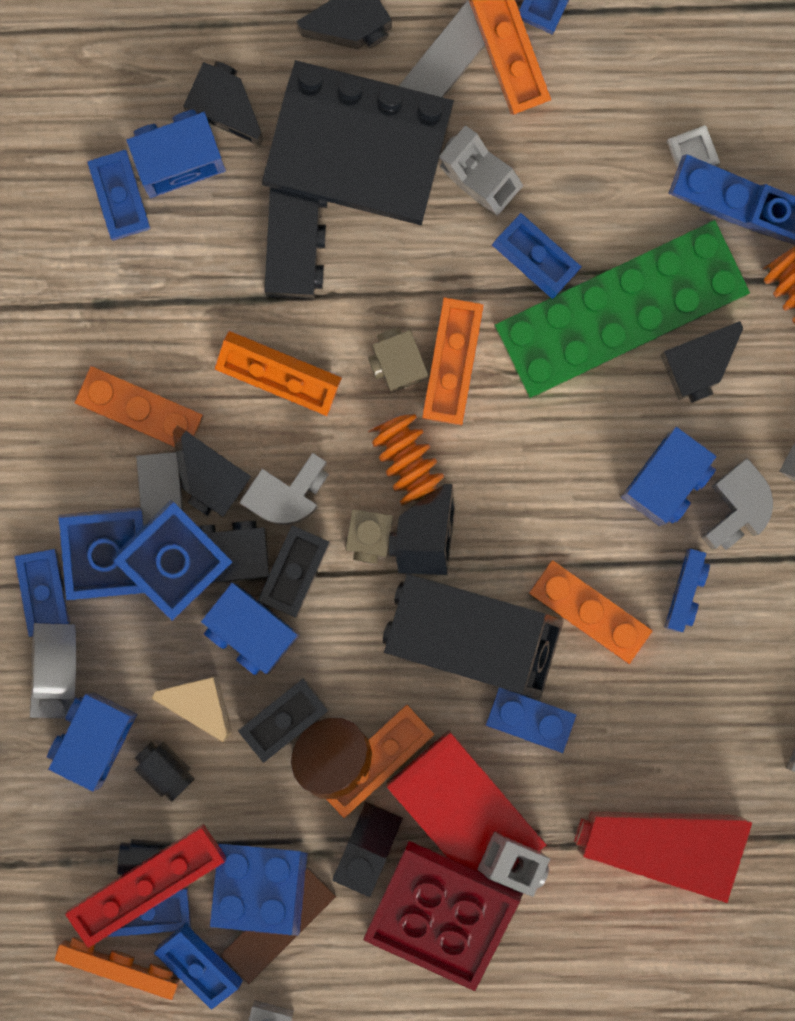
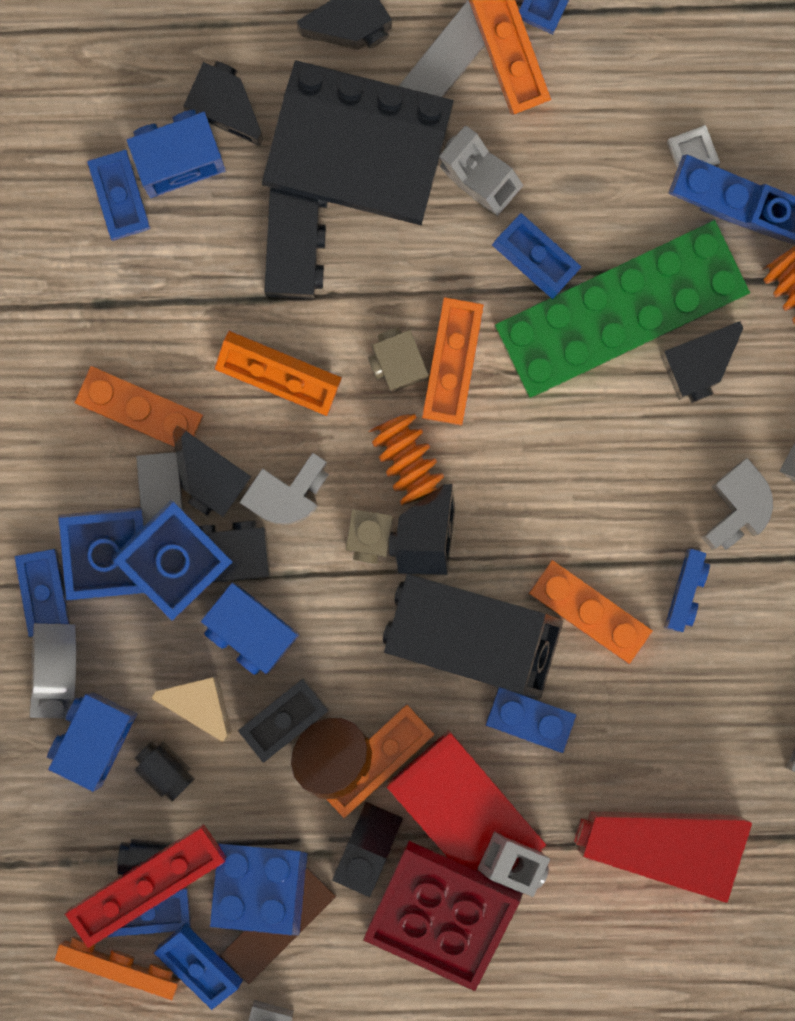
(294, 571): black brick -> none
(669, 477): blue brick -> none

